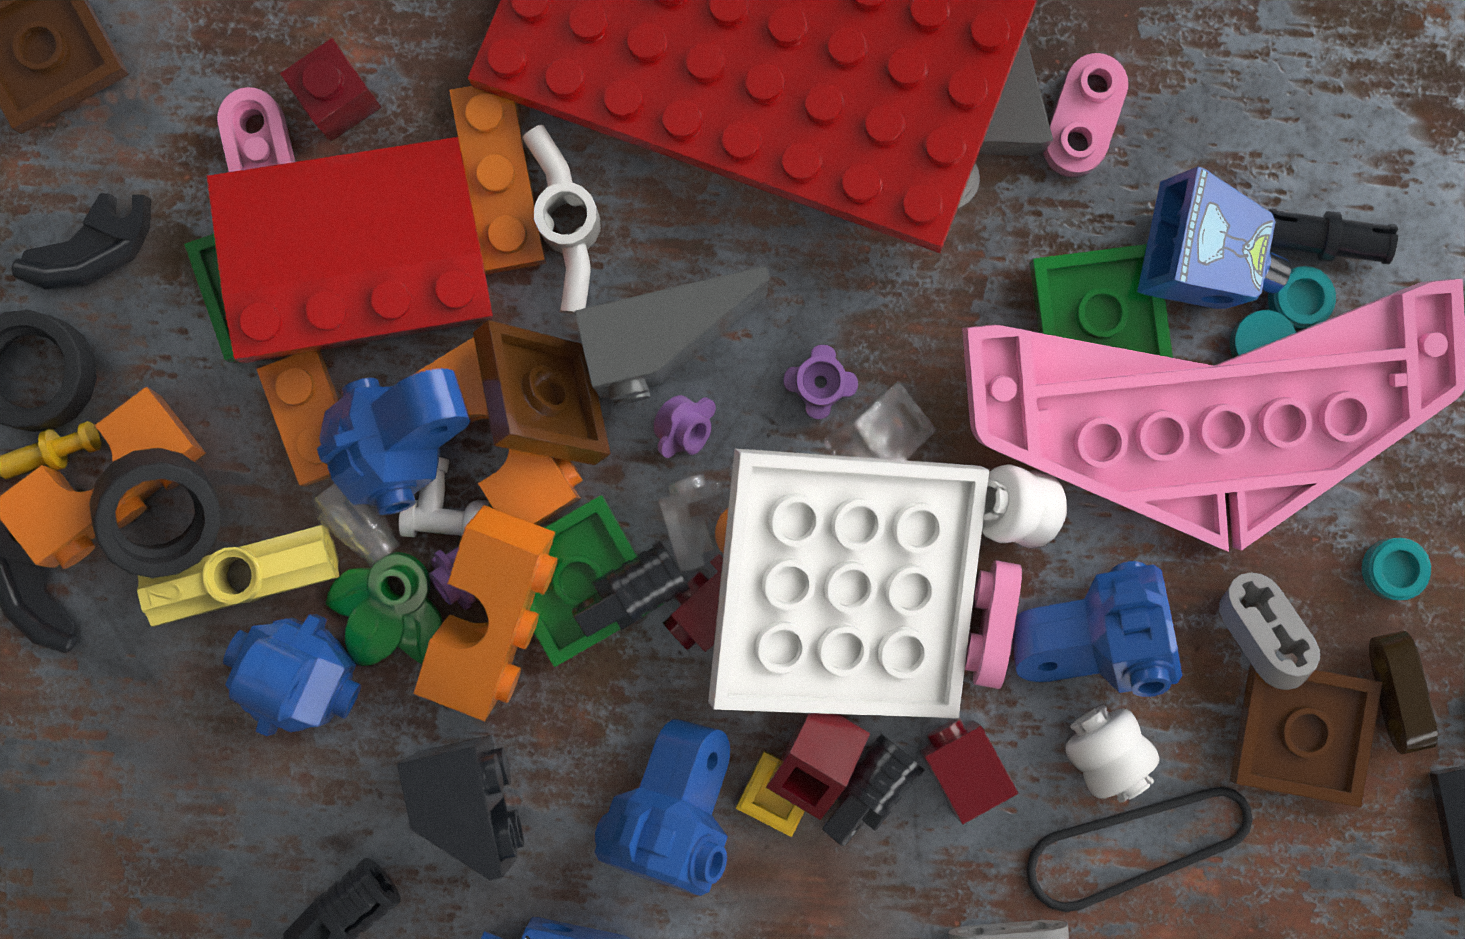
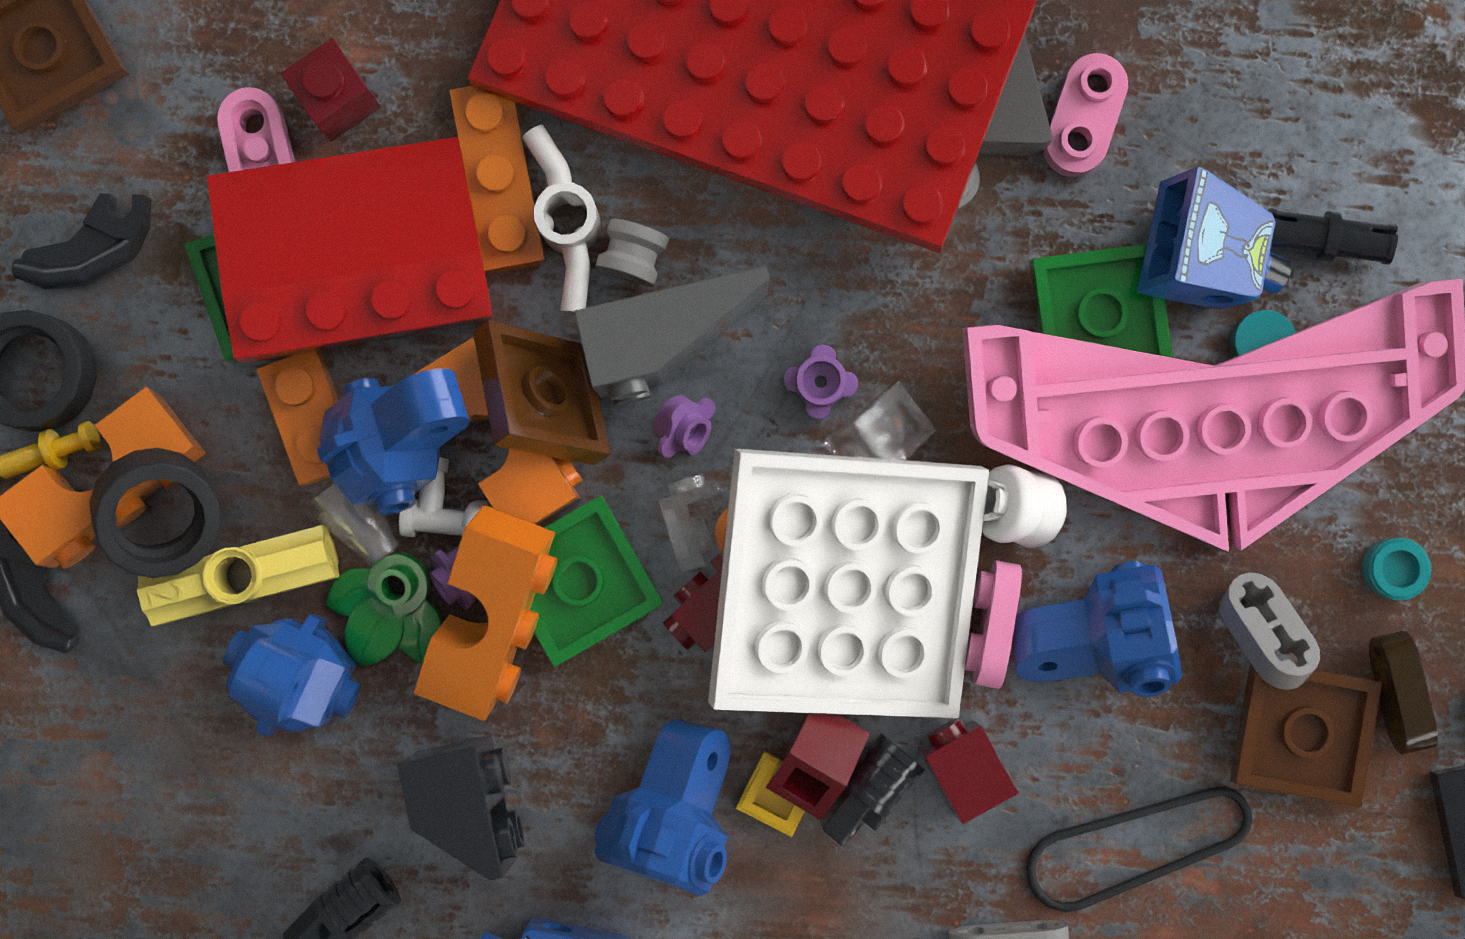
(631, 591): black hinge -> none
(632, 252): none -> light grey wheel
(1112, 753): white piece -> none
(1305, 298): teal tile -> none

